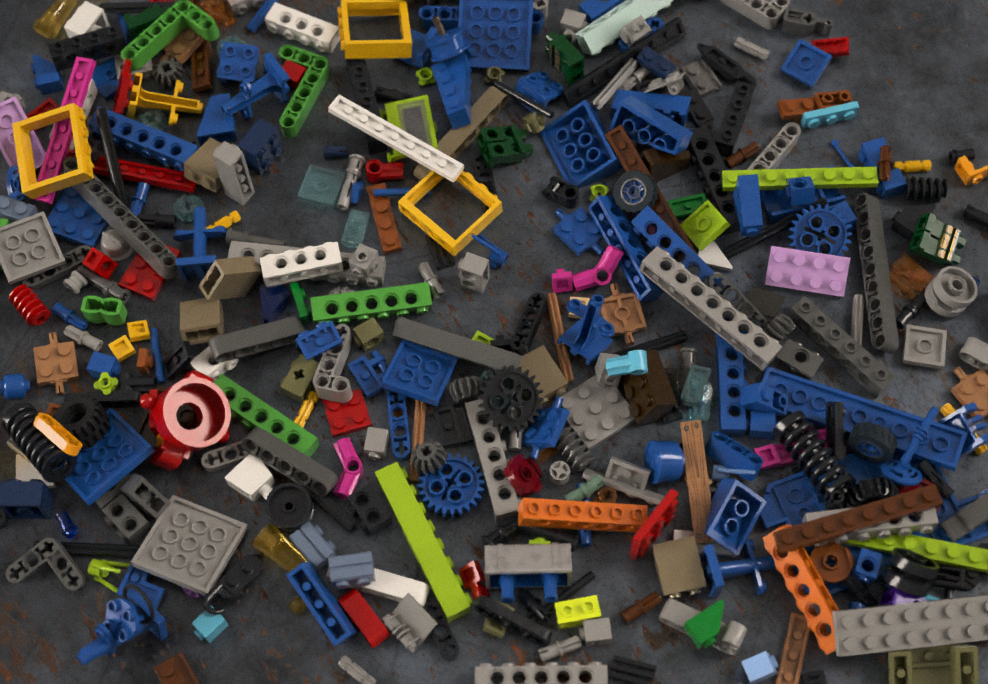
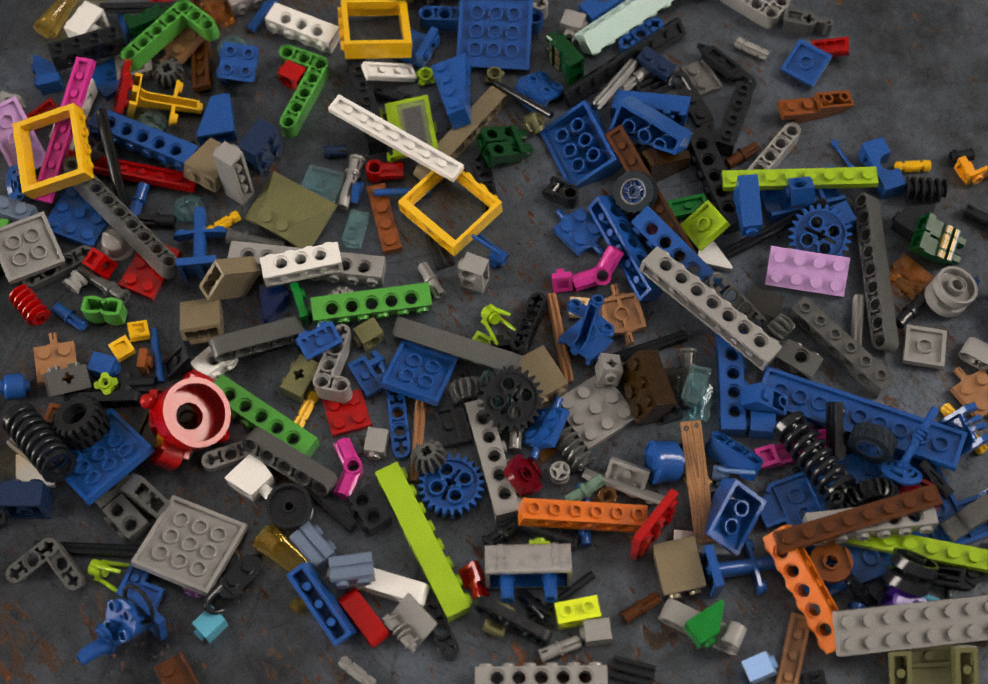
(57, 387): none -> dark grey brick
(57, 434): light orange beam -> none
(69, 530): clear blue pin -> none
(83, 338): light grey axle -> none
(272, 81): blue piece -> none
(290, 211): none -> olive slope
(363, 261): light grey brick -> none
(388, 72): none -> white tile
(446, 43): blue wheel -> none
(491, 316): none -> lime plant
(599, 188): lime plate -> none
(633, 363): medium azure piece -> none
(635, 31): light grey brick -> none
(673, 81): light grey hinge -> none
(829, 115): medium azure plate -> none
(871, 559): blue brick -> none
(885, 163): reddish brown axle -> none

